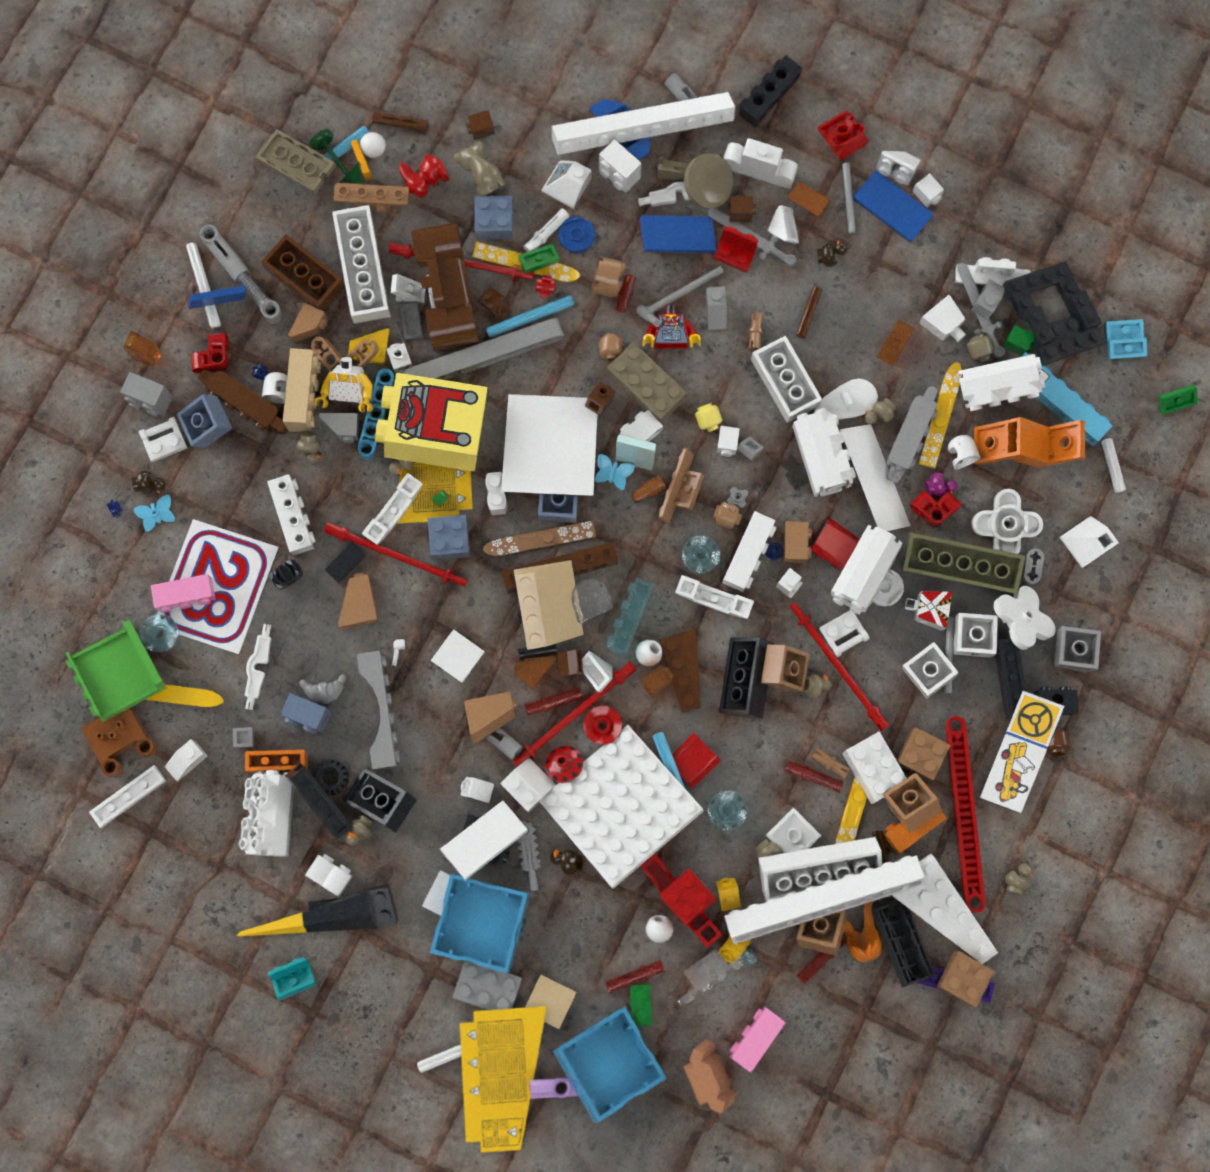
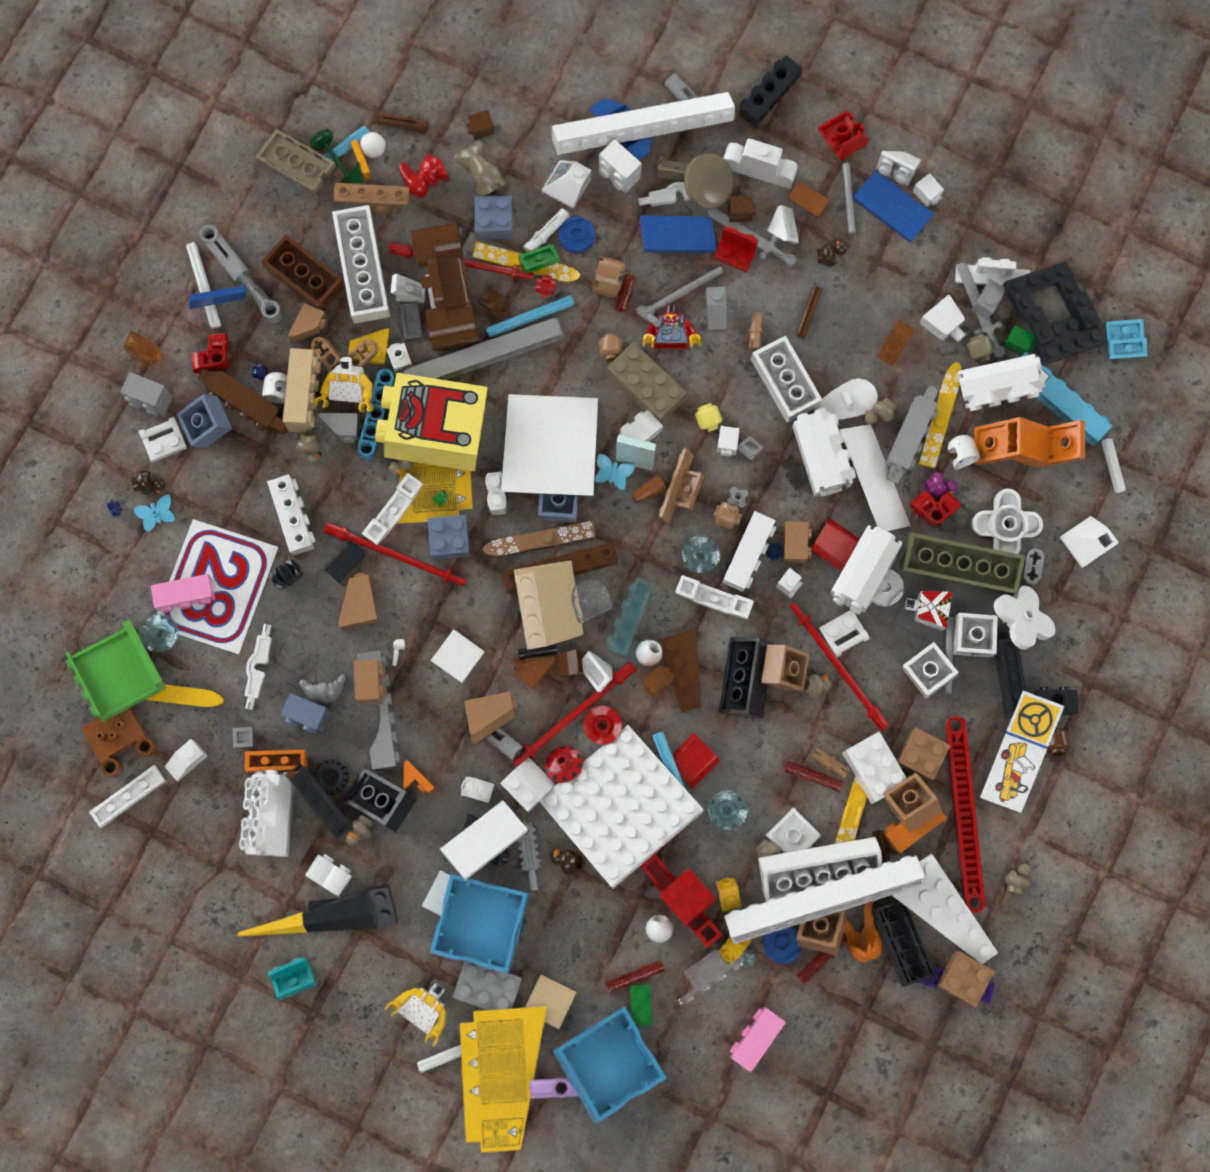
(369, 682): none -> medium nougat brick
(412, 775): none -> orange slope
(422, 1009): none -> torso
(553, 701): clear red pin -> none
(600, 398): reddish brown brick -> none
(709, 1078): nougat slope -> none
(782, 945): none -> blue tile
(1077, 649): light grey brick -> none
(1178, 399): green plate -> none

